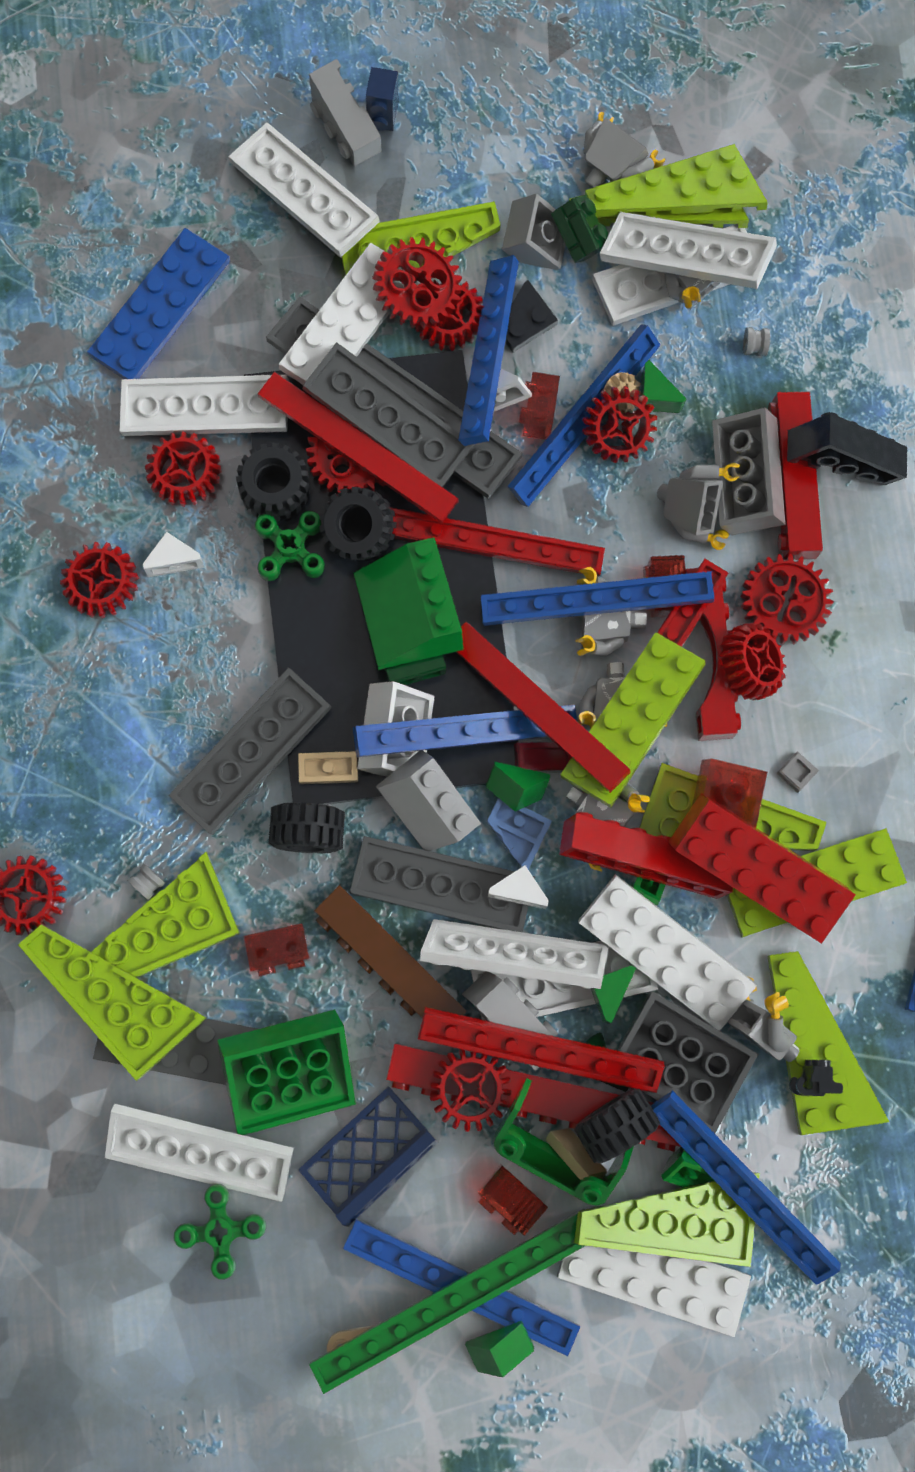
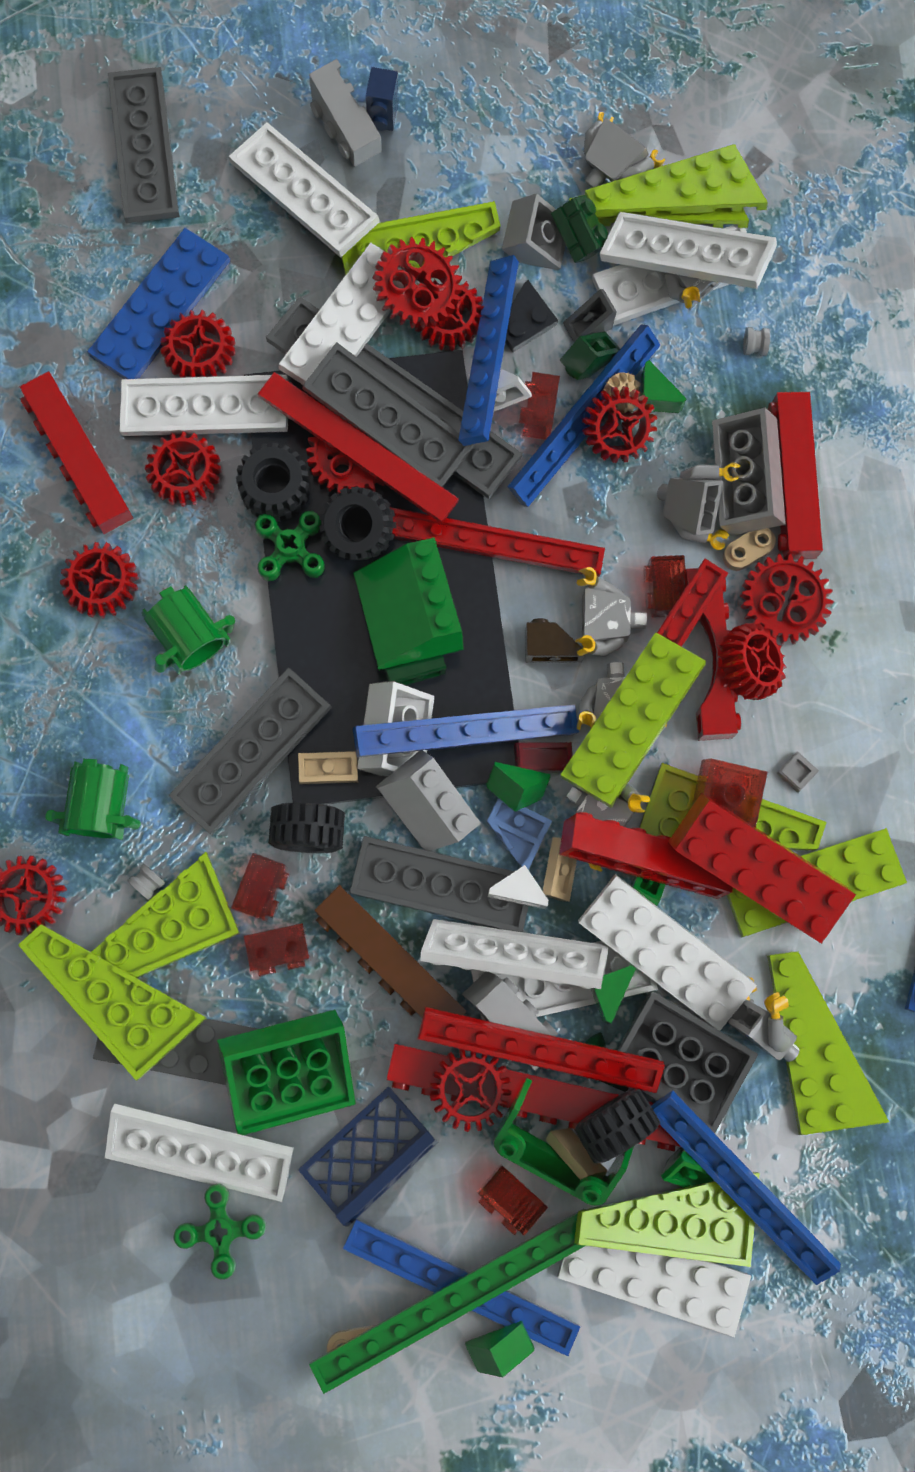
(75, 452): none -> red brick
(95, 802): none -> green container
(143, 145): none -> dark grey plate
(171, 557): white slope -> none
(179, 340): none -> red gear
(185, 630): none -> green container
(260, 888): none -> clear red brick
(542, 710): red tile -> none
(549, 643): none -> dark brown slope
(559, 873): none -> tan plate
(589, 355): none -> dark green slope
(592, 317): none -> dark grey slope
(597, 598): blue plate -> none
(750, 547): none -> tan plate
(817, 1079): black piece -> none
(847, 449): black wedge -> none

